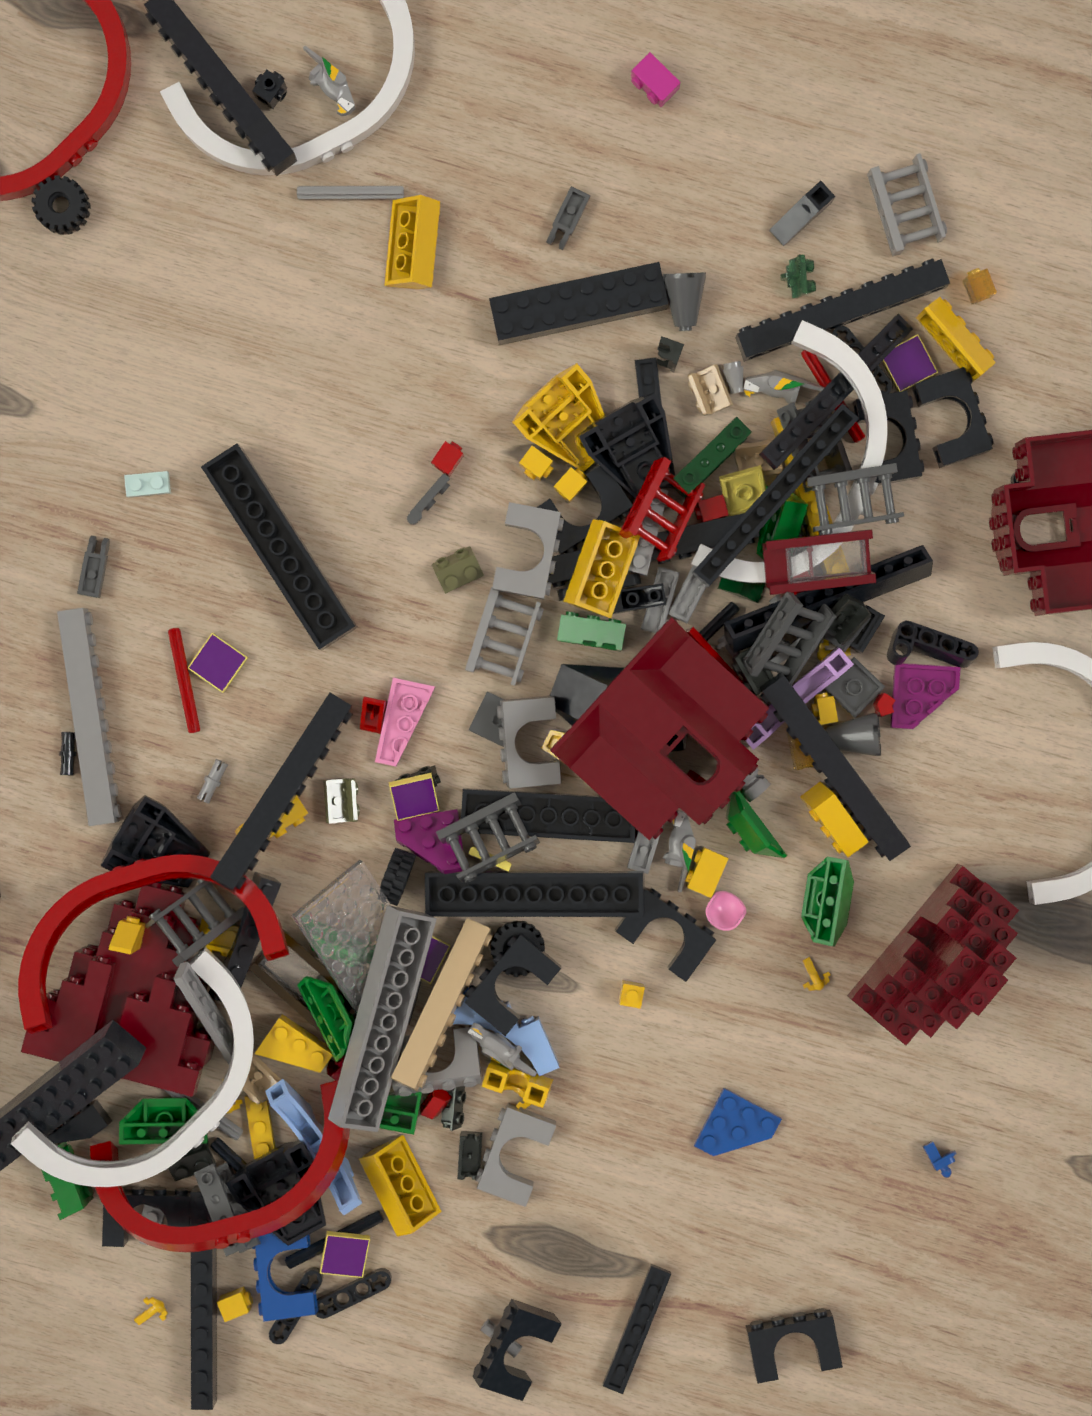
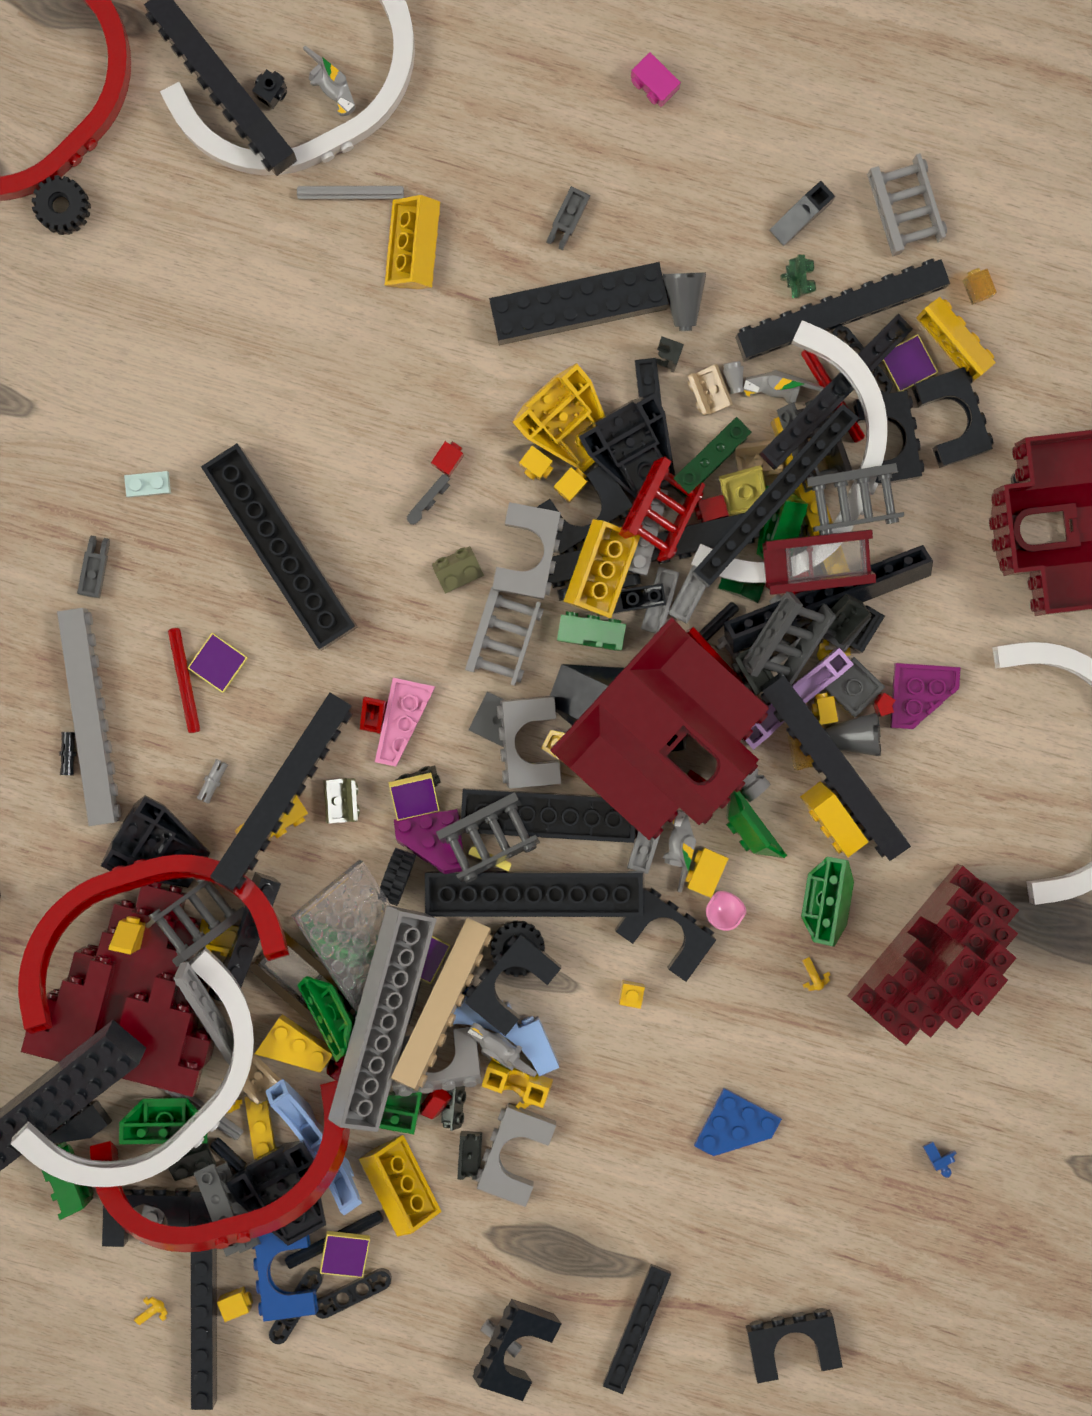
(963, 657): black beam -> none

